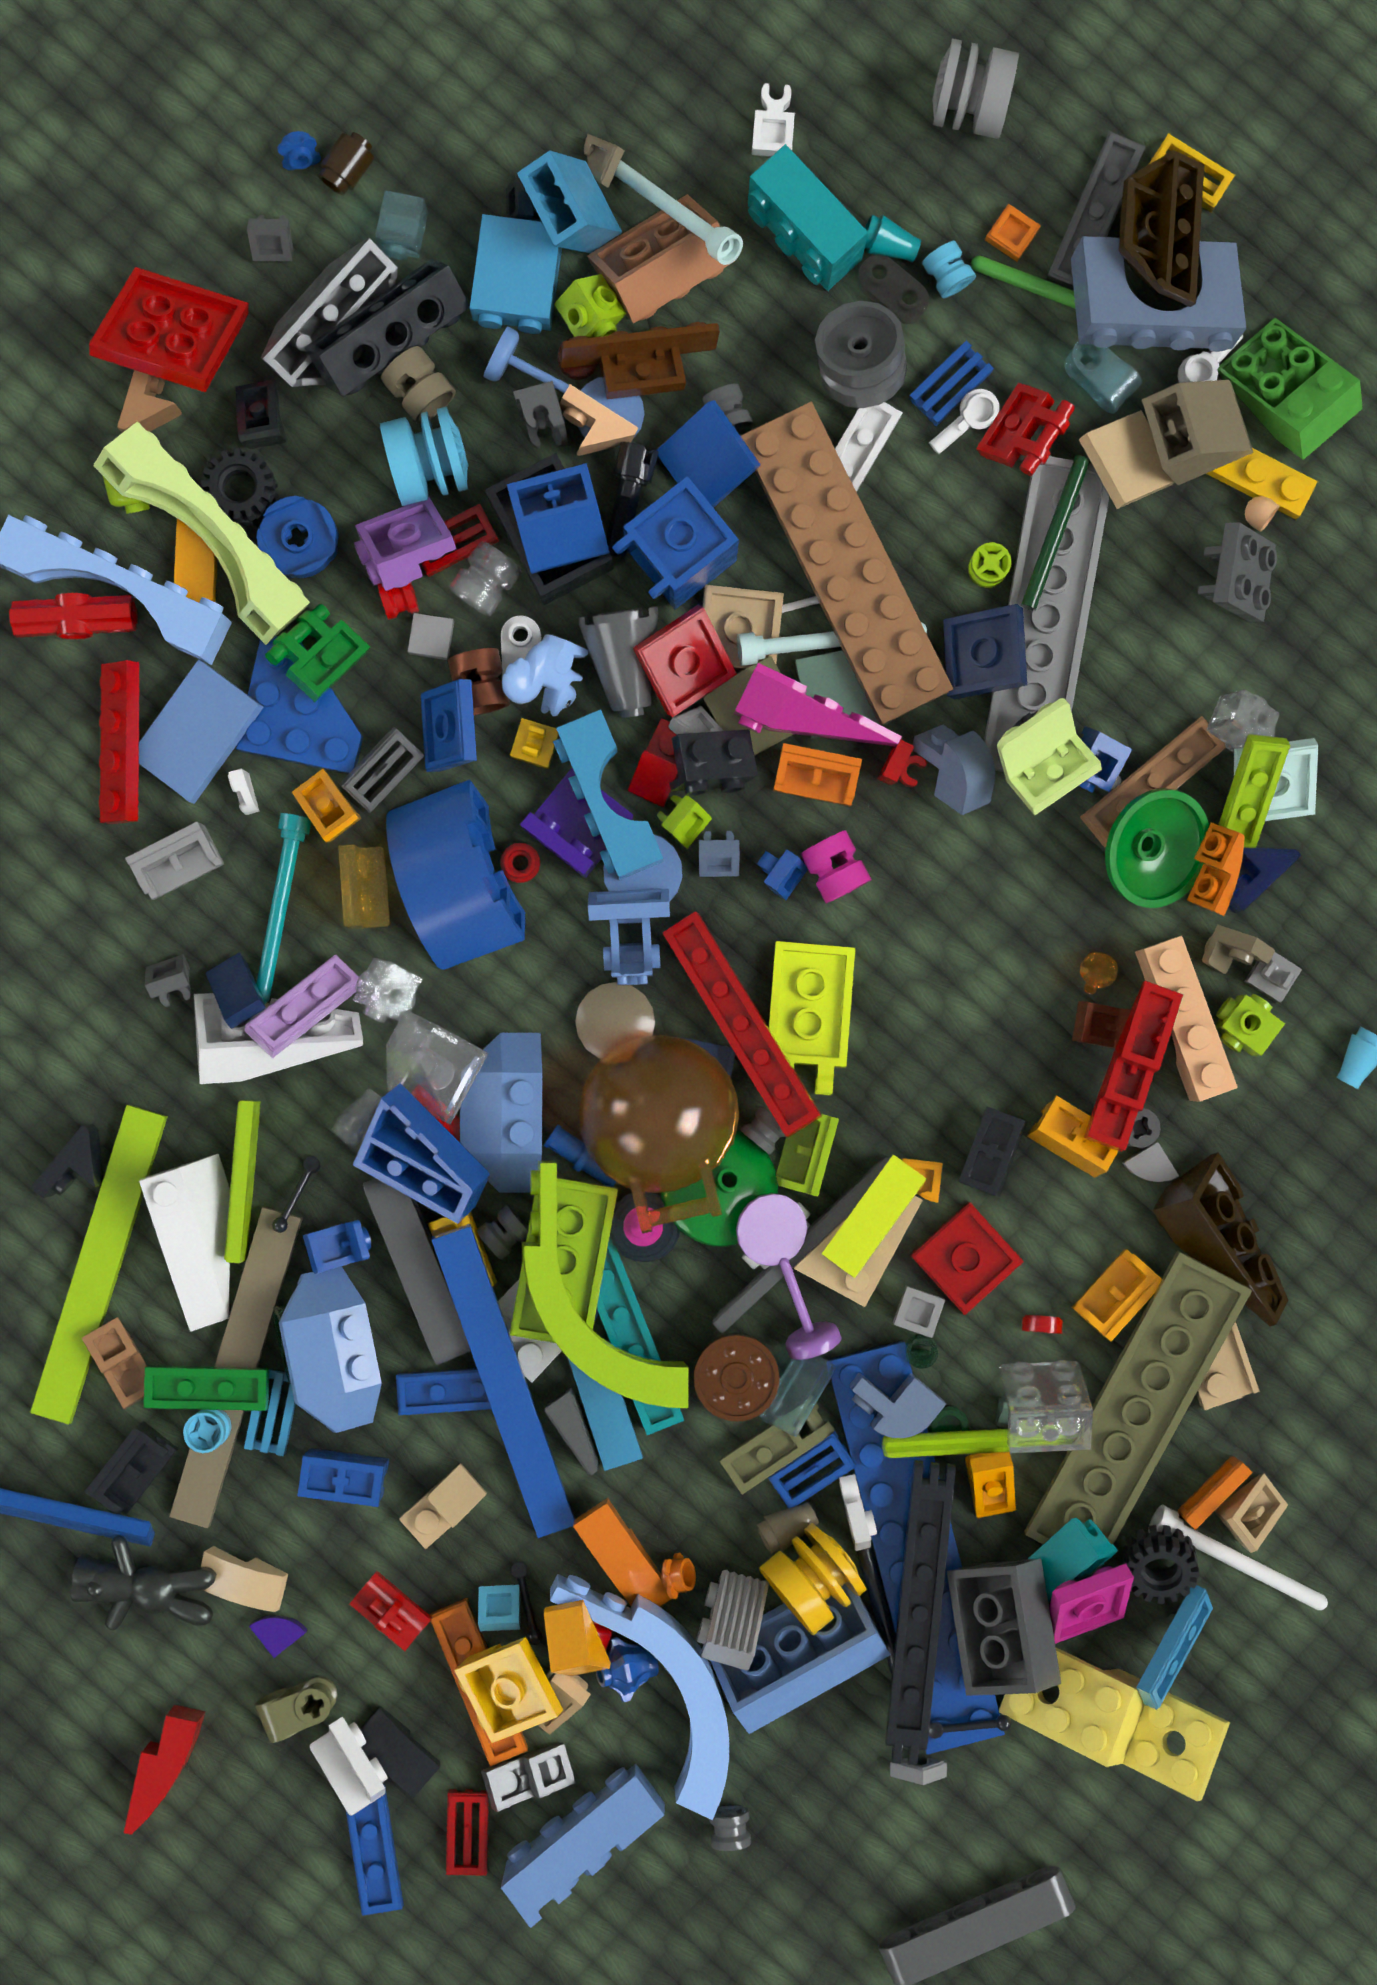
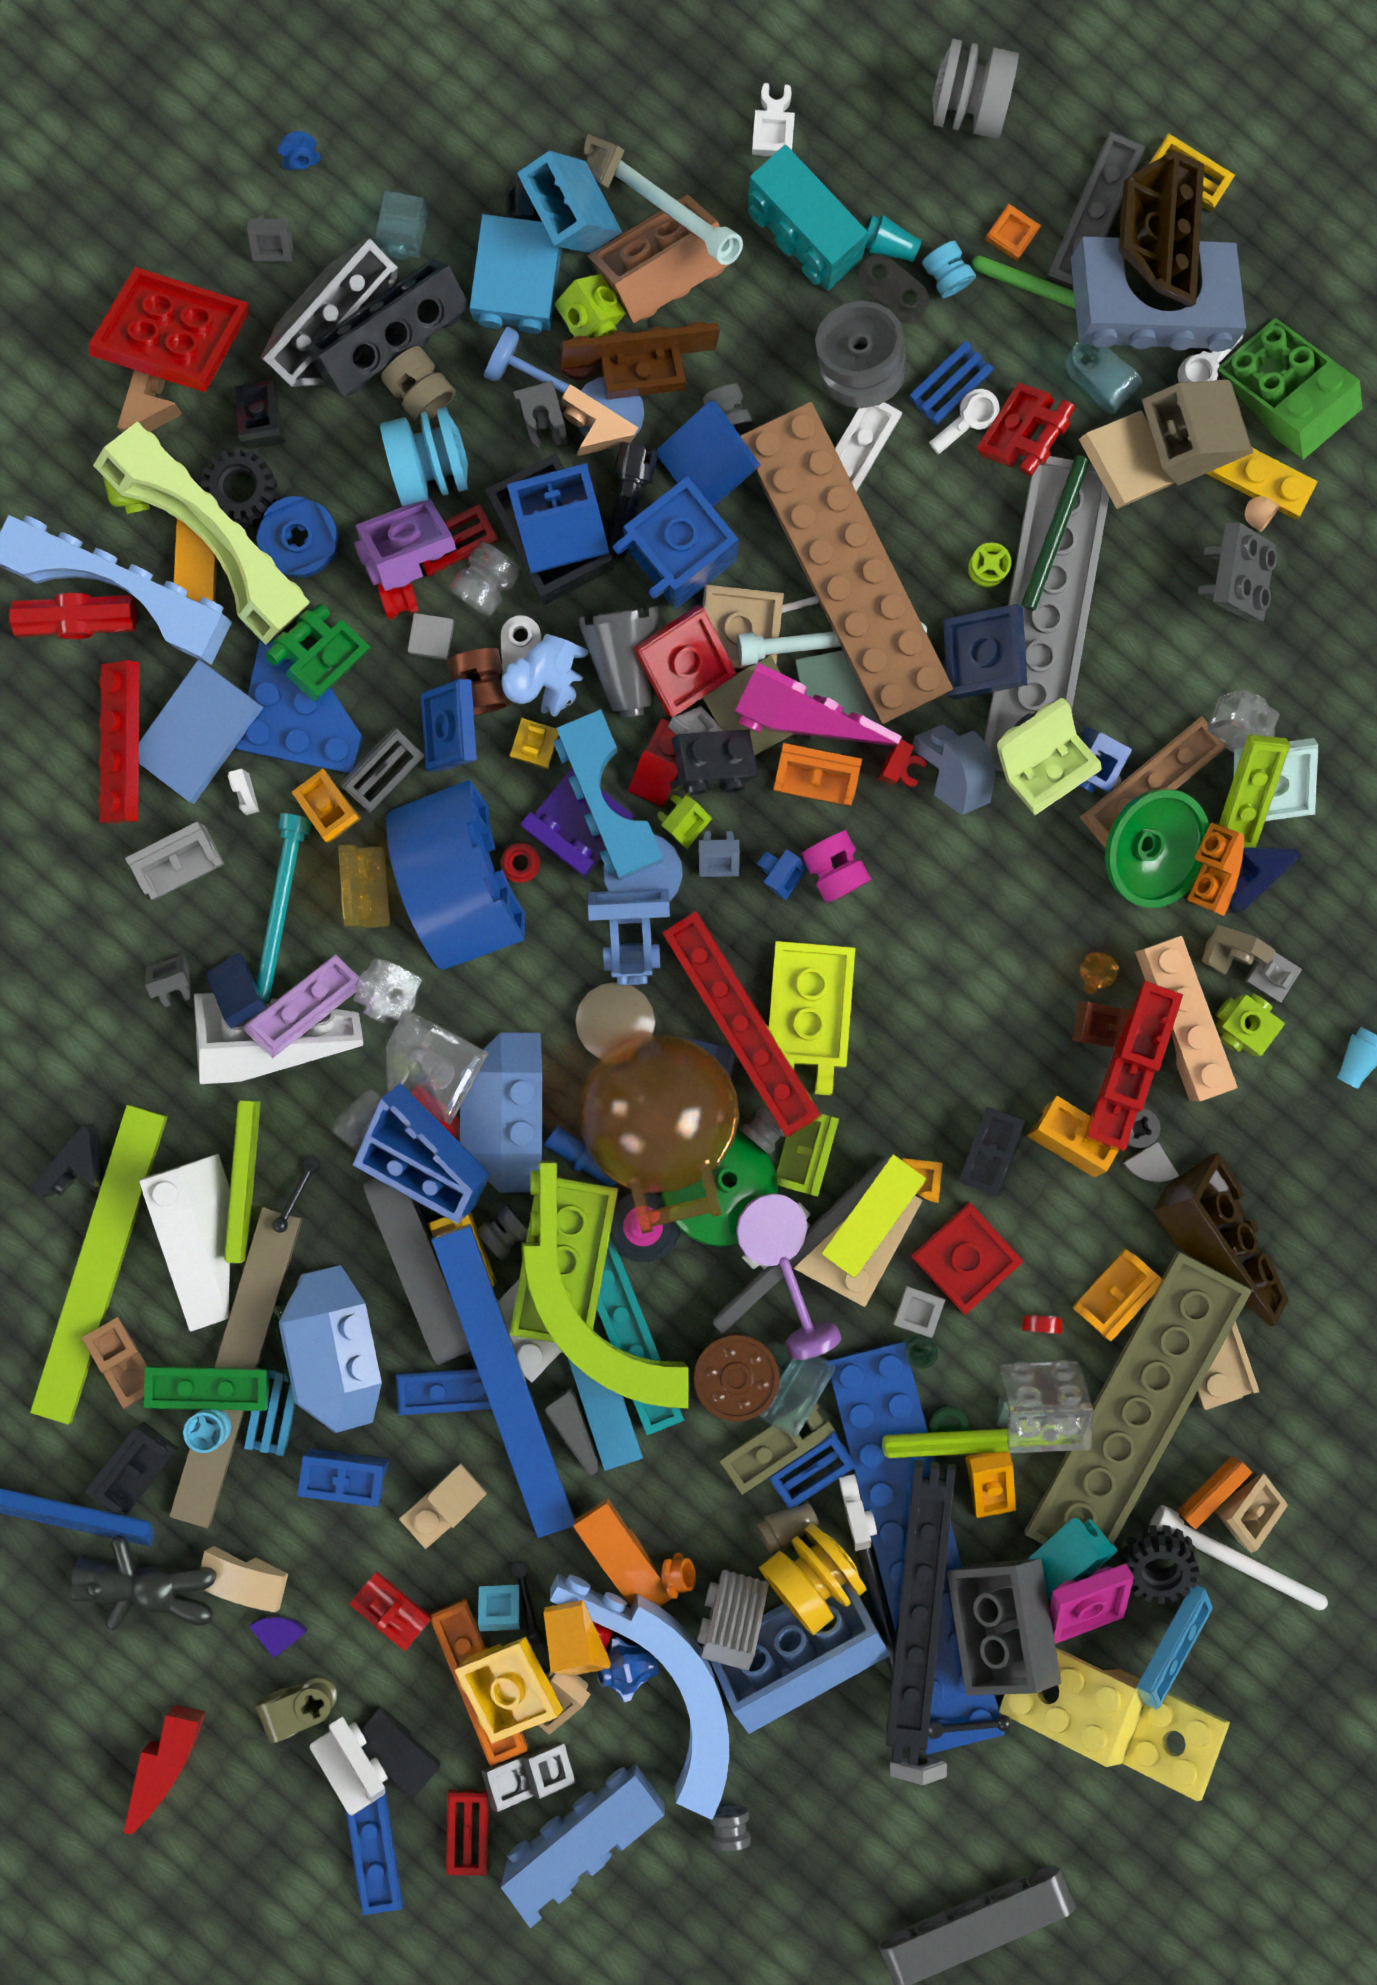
(337, 1246): blue bracket -> none
(346, 163): dark brown brick -> none
(902, 1415): sand blue brick -> none

